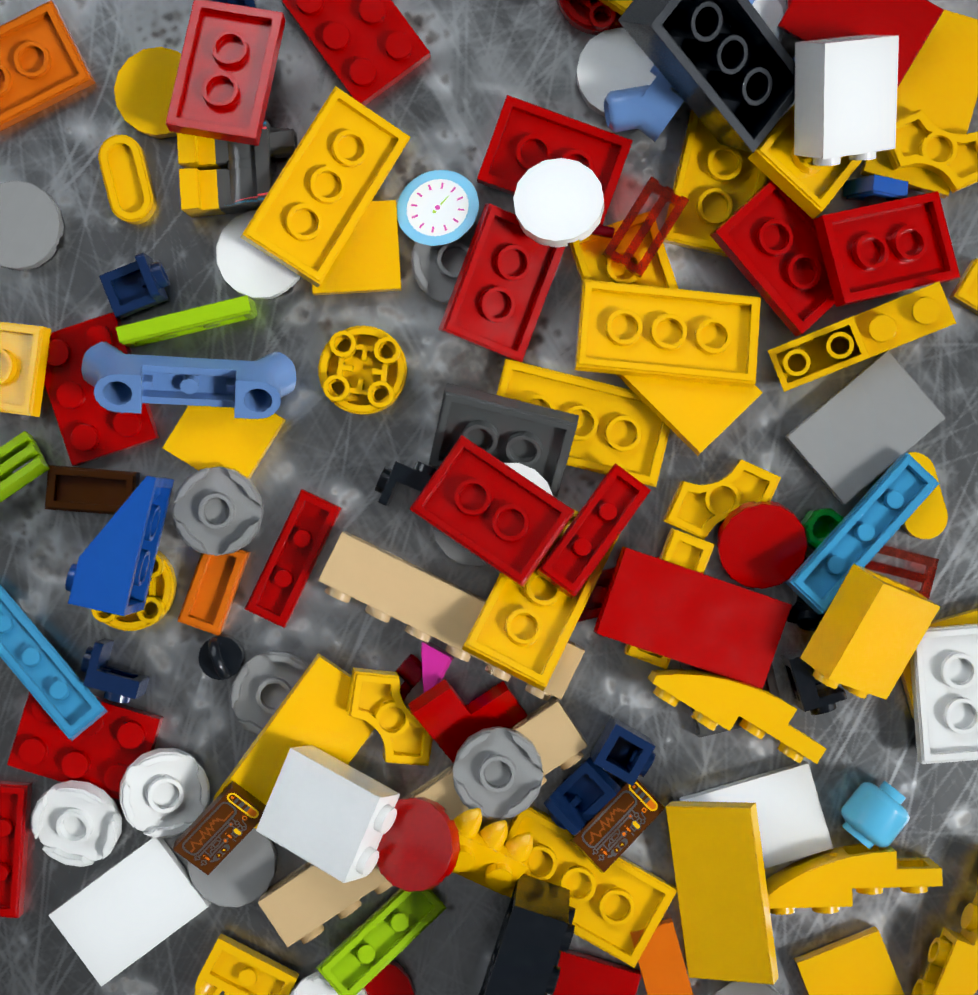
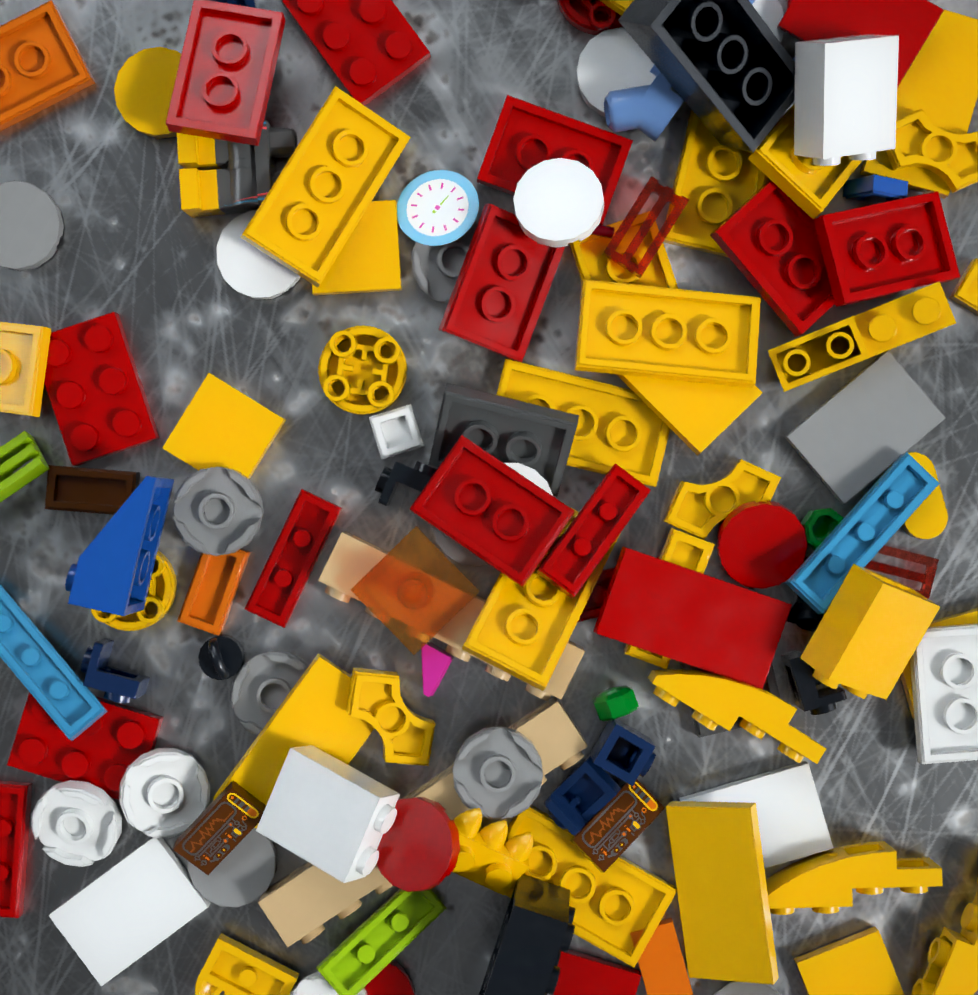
(127, 179): yellow tile -> none
(130, 380): medium blue plate -> none
(135, 286): dark blue bracket -> none
(187, 322): lime tile -> none
(396, 432): none -> white tile
(411, 673): dark red hand -> none
(415, 590): none -> clear orange tile
(452, 721): red tile -> none
(615, 703): none -> green tile
(875, 814): medium azure head -> none

